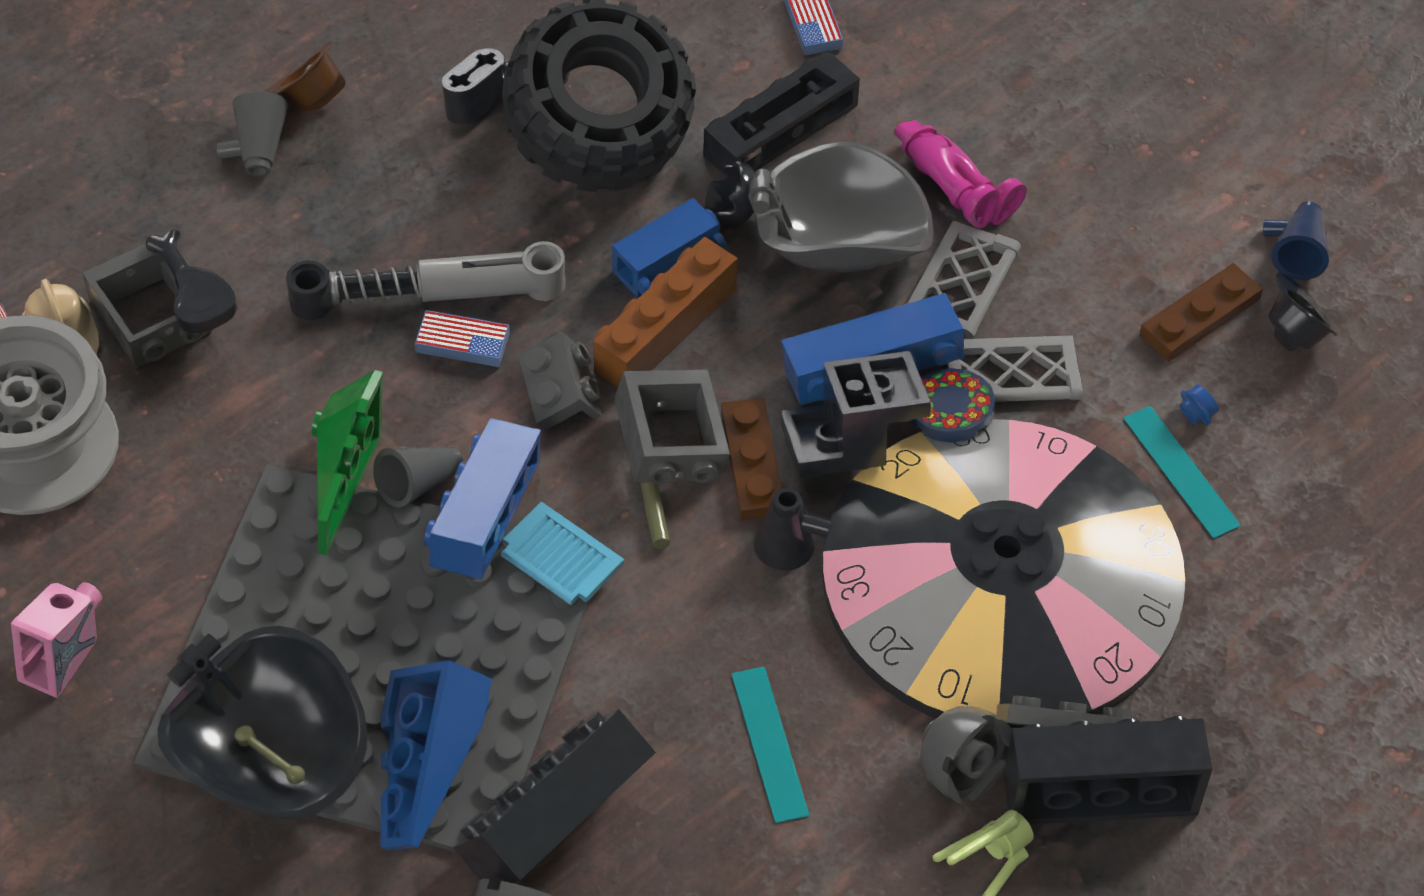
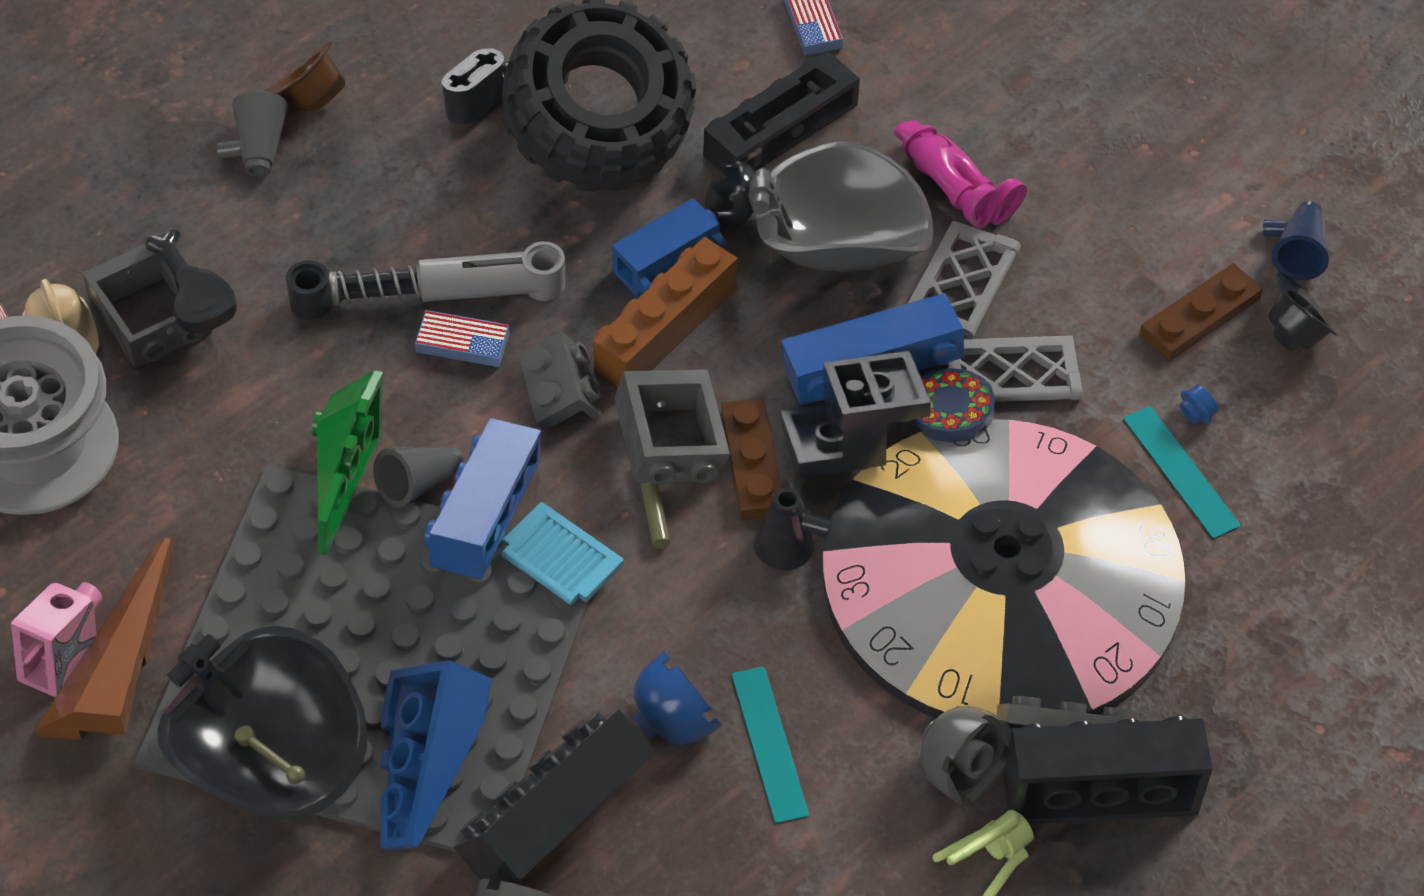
(106, 678): none -> dark orange wedge
(671, 705): none -> blue cylinder

